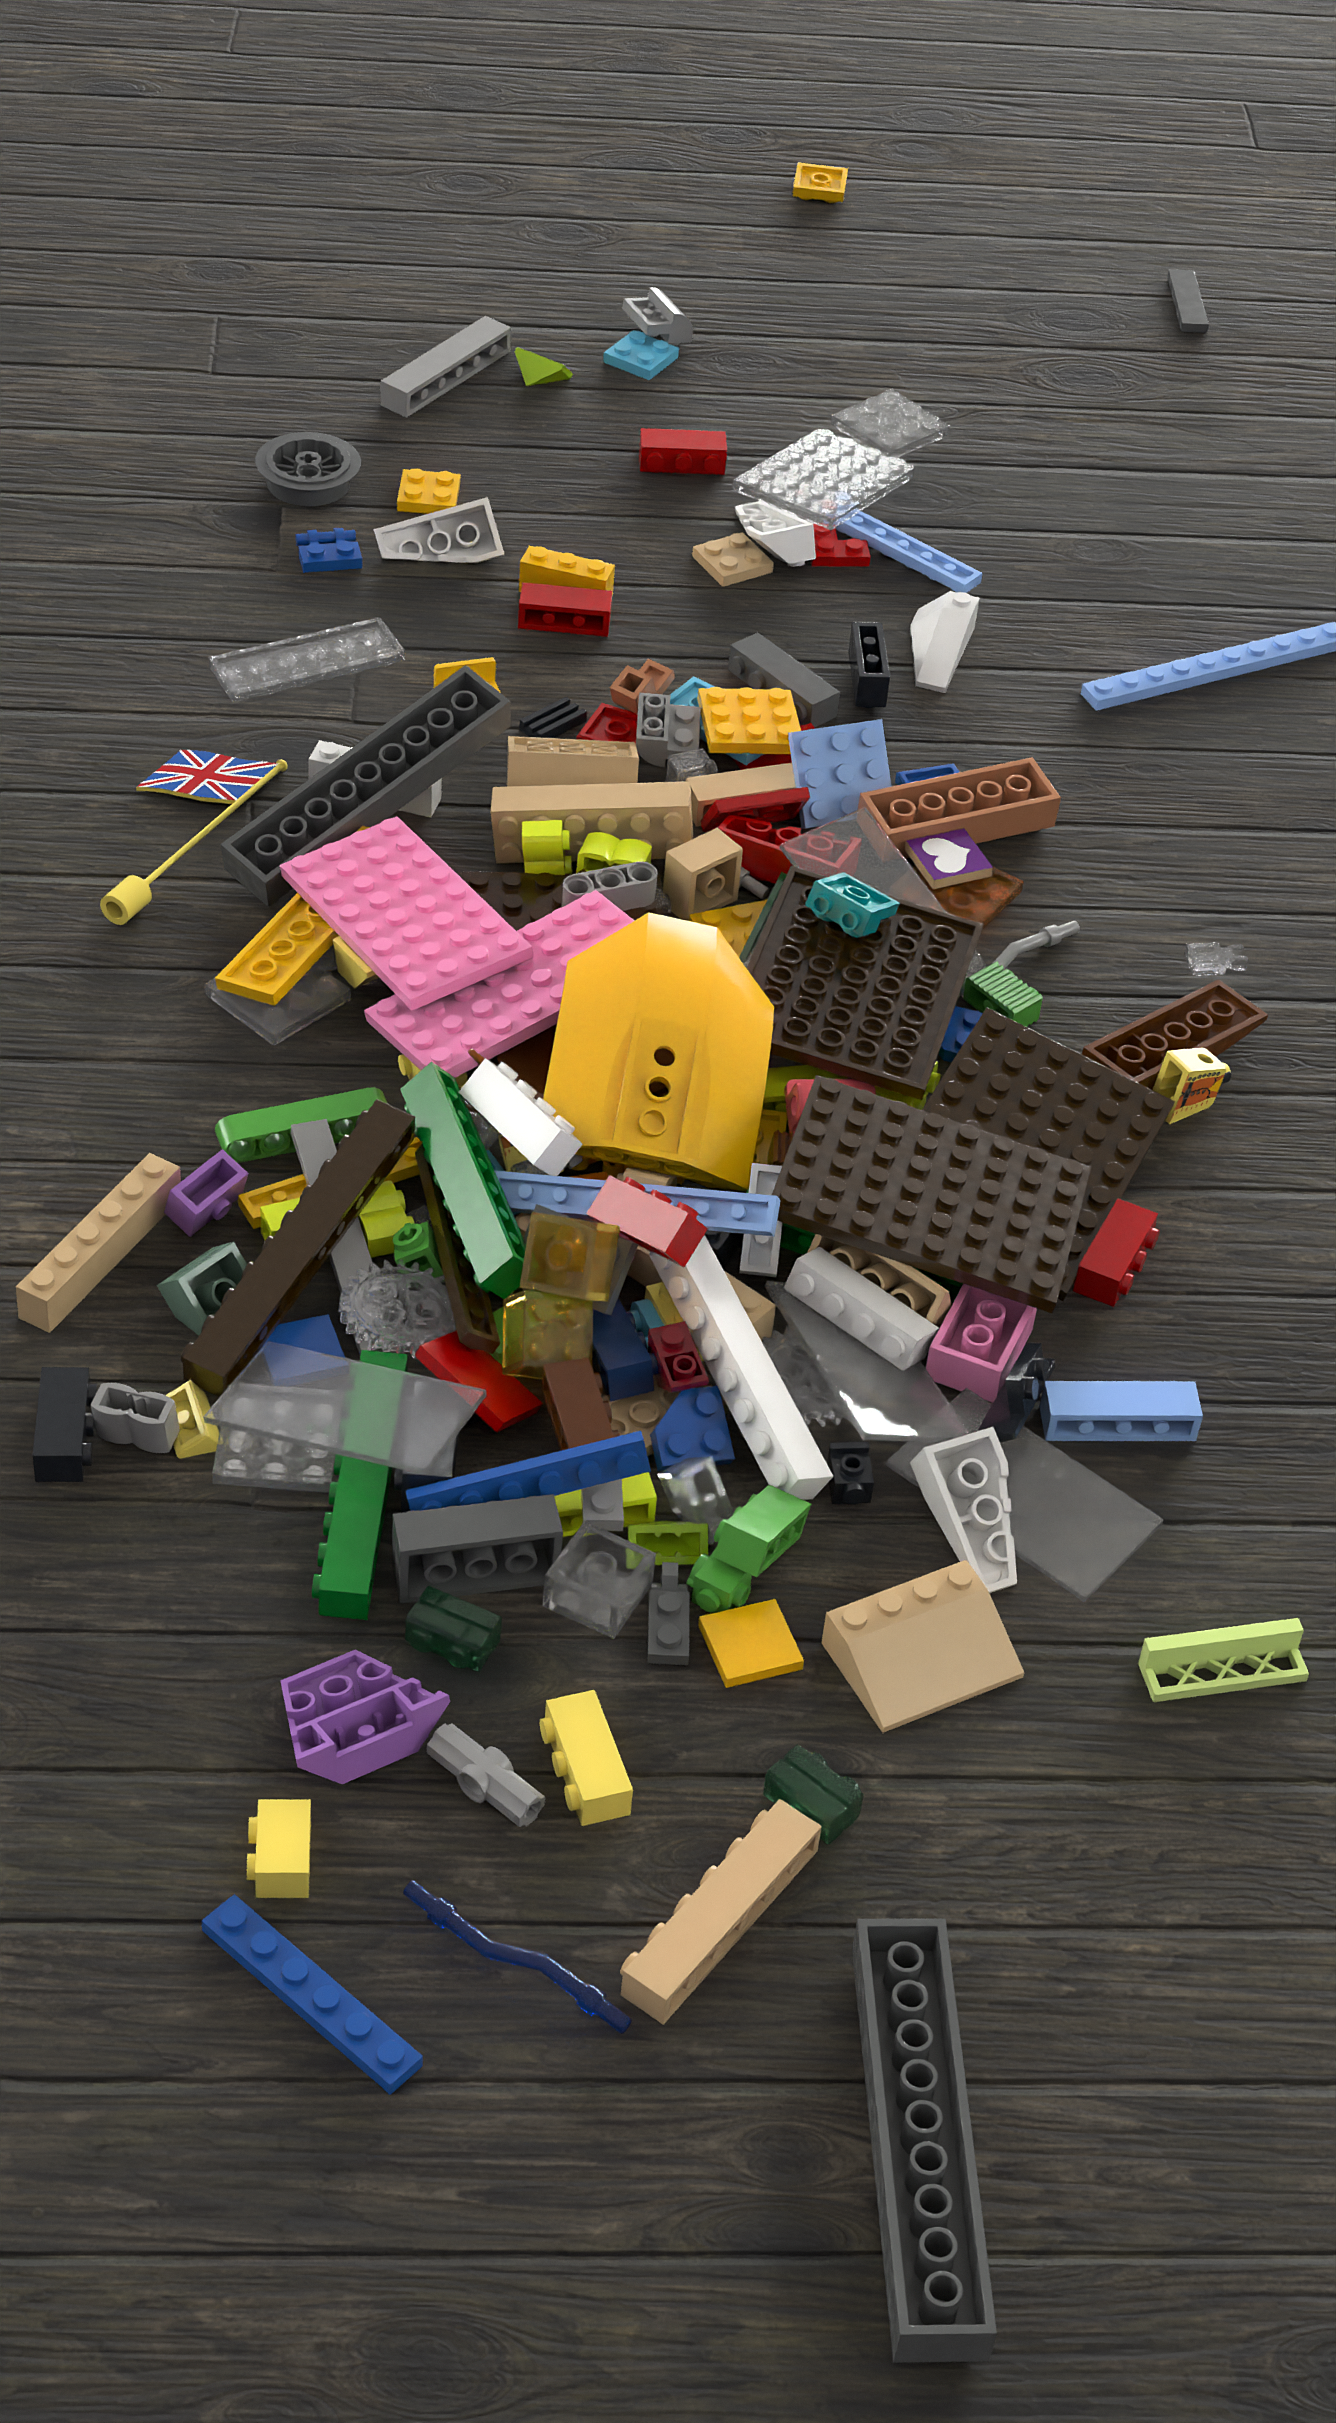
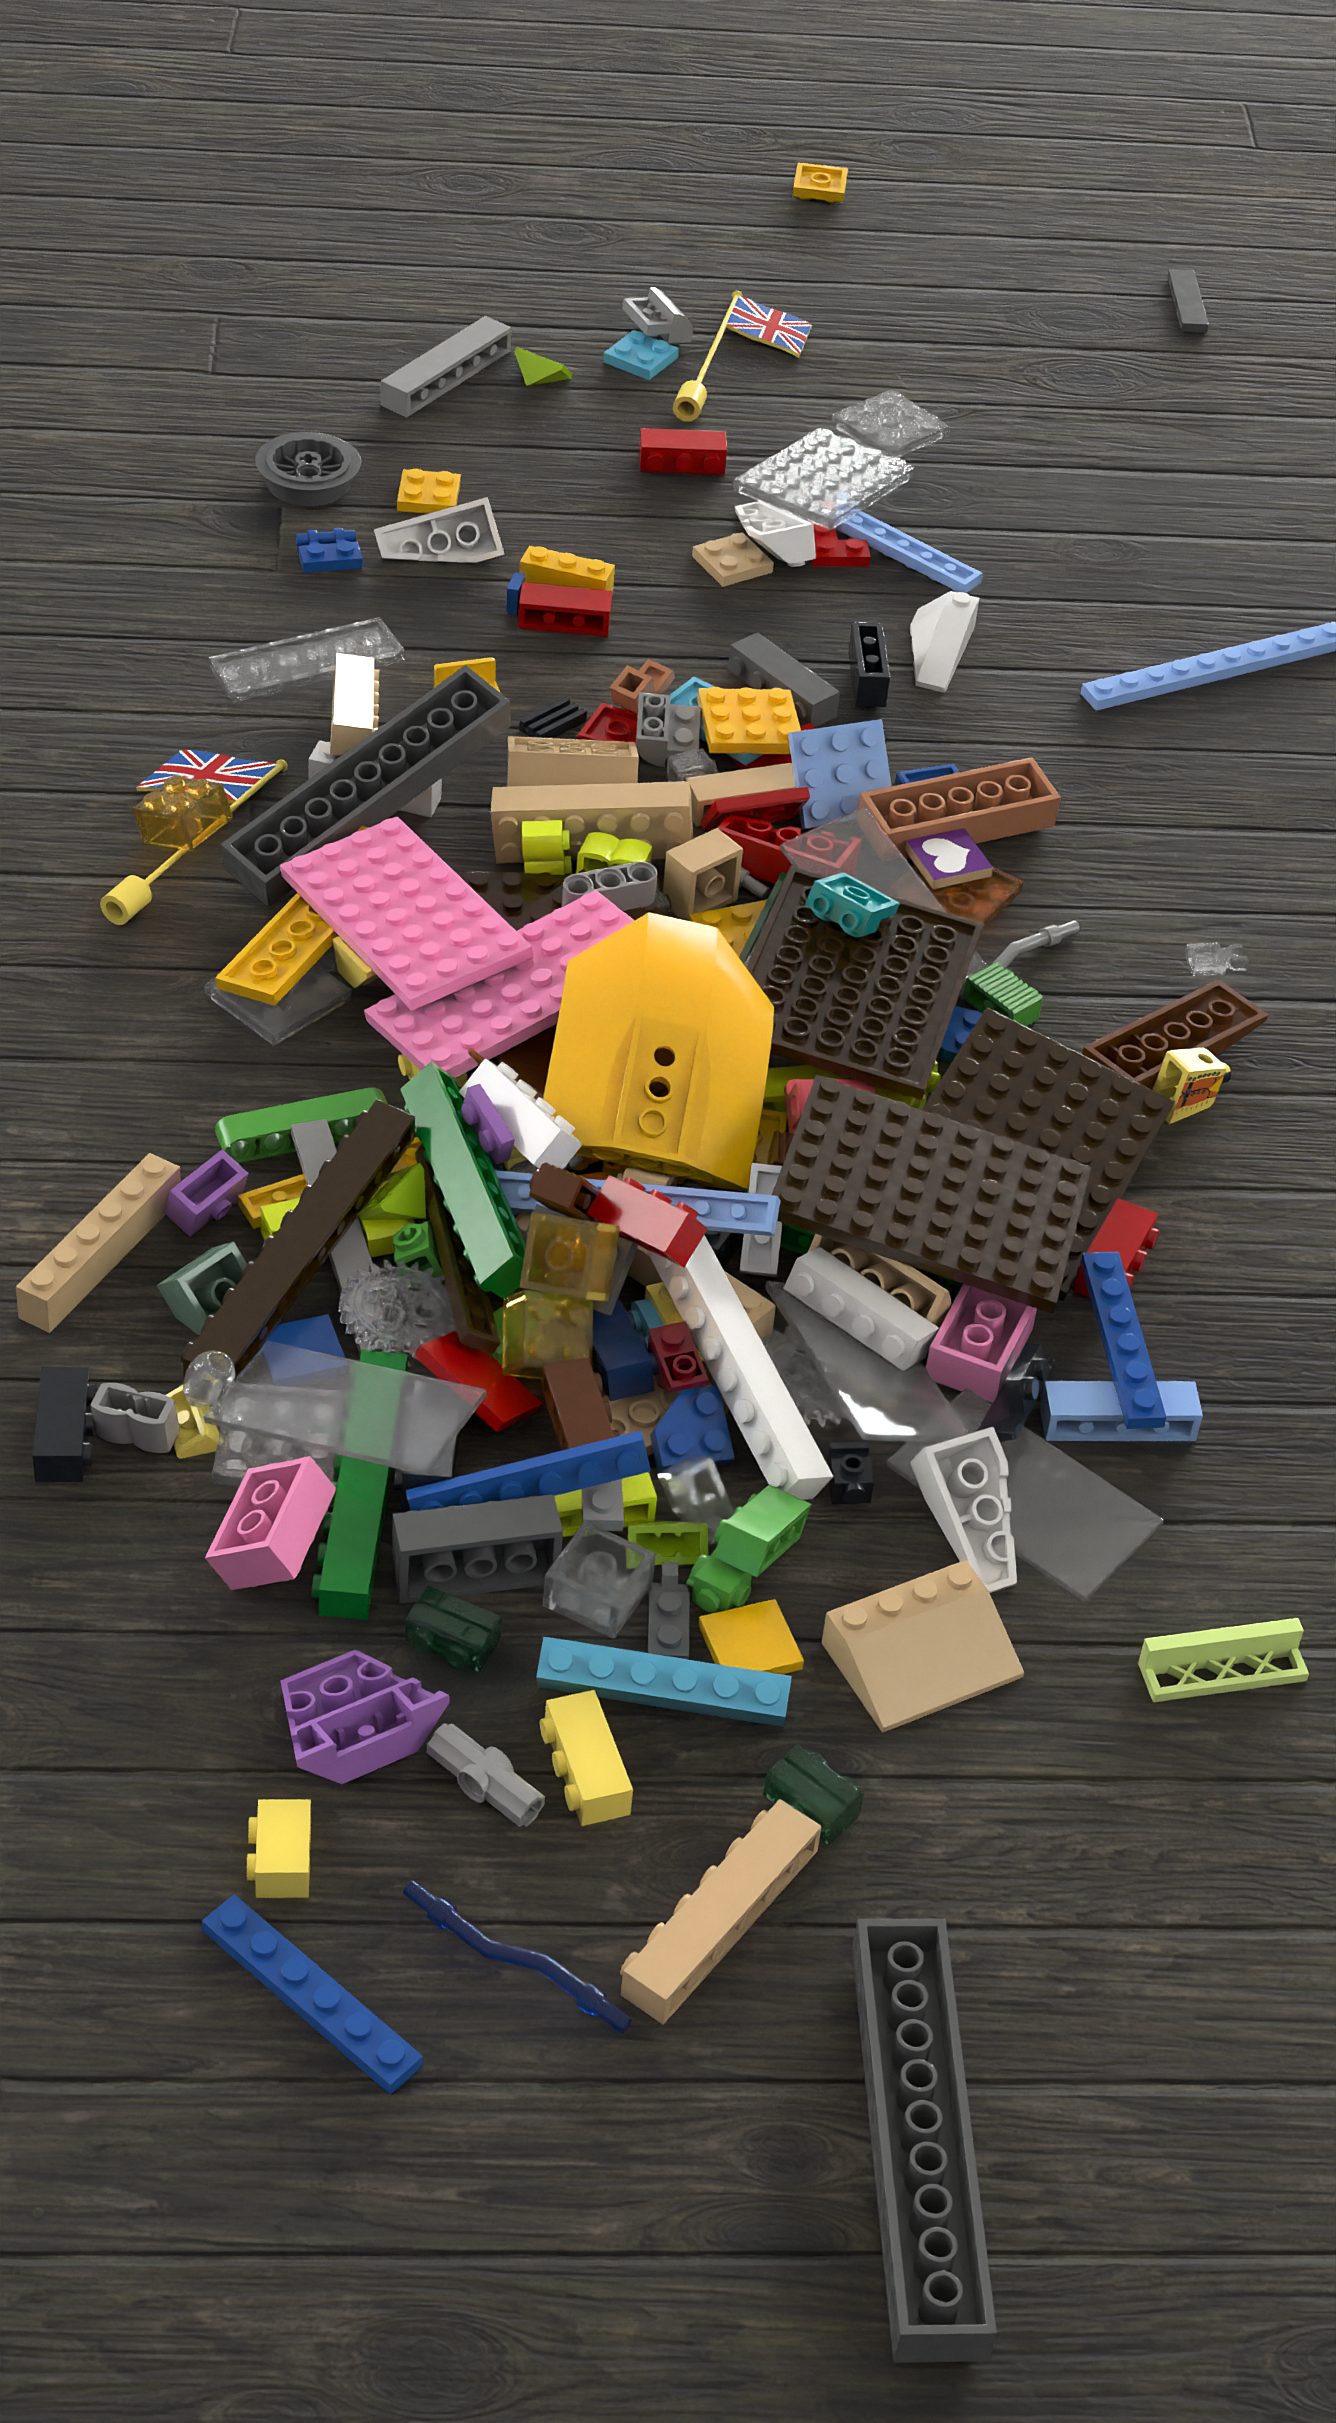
(182, 812): none -> clear yellow brick
(208, 1379): none -> clear animal
(271, 1523): none -> bright pink brick
(353, 702): none -> brick
(399, 1198): none -> lime slope
(490, 1127): none -> medium lavender plate
(514, 592): none -> blue tile
(562, 1191): none -> reddish brown brick
(664, 1681): none -> medium azure brick
(755, 323): none -> flag
(1123, 1341): none -> blue plate

